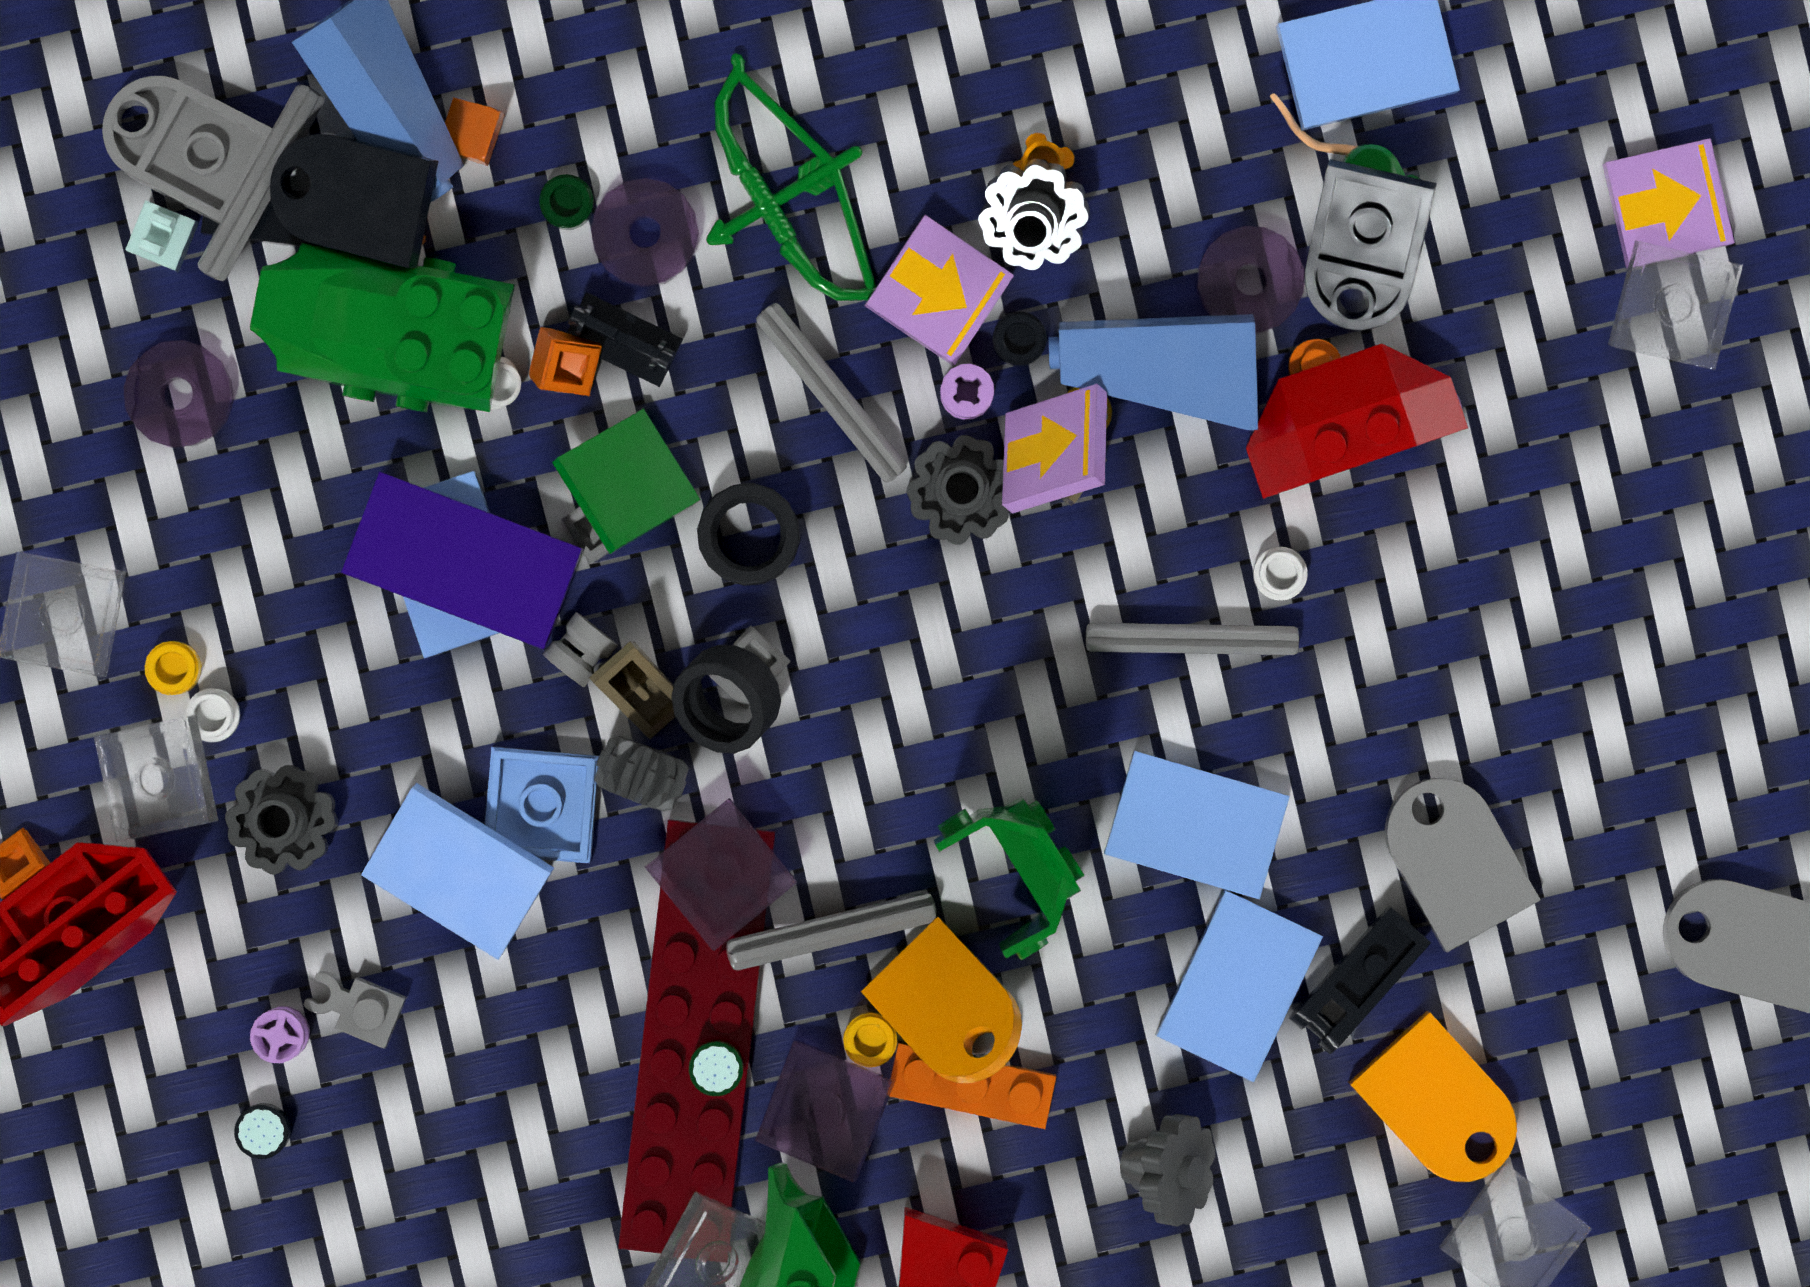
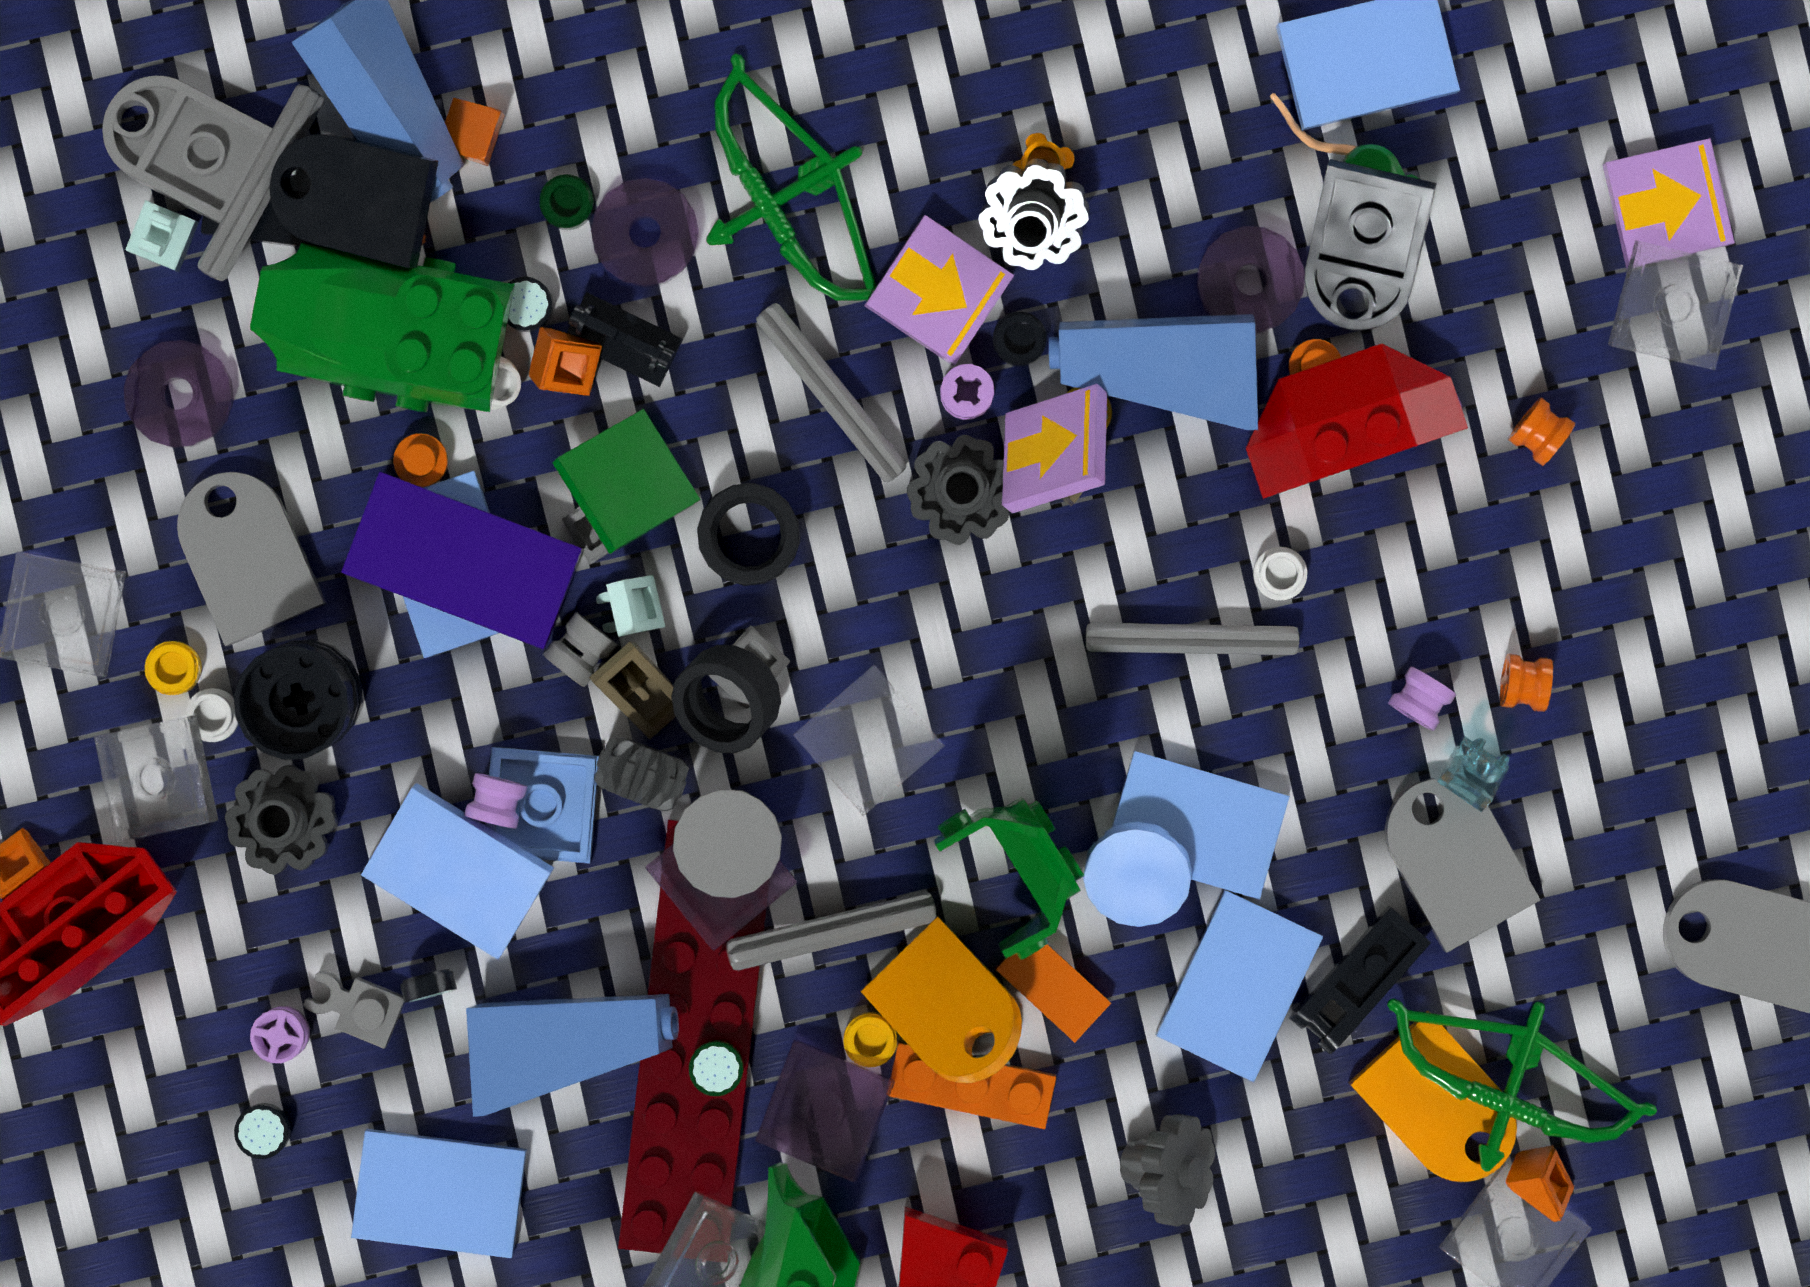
(247, 561): none -> light grey tile
(287, 728): none -> black wheel
(420, 460): none -> orange plate
(428, 985): none -> black tile
(439, 1193): none -> light blue tile
(495, 800): none -> lavender wheel
(530, 305): none -> light aqua tile
(549, 1044): none -> medium blue slope
(633, 606): none -> light aqua tile
(727, 843): none -> light grey tile
(868, 740): none -> clear tile
(1055, 990): none -> orange tile
(1137, 874): none -> light blue tile
(1422, 698): none -> lavender wheel
(1474, 773): none -> clear light blue tile
(1523, 1053): none -> green piece
(1526, 682): none -> orange wheel
(1541, 431): none -> orange wheel
(1541, 1181): none -> orange slope

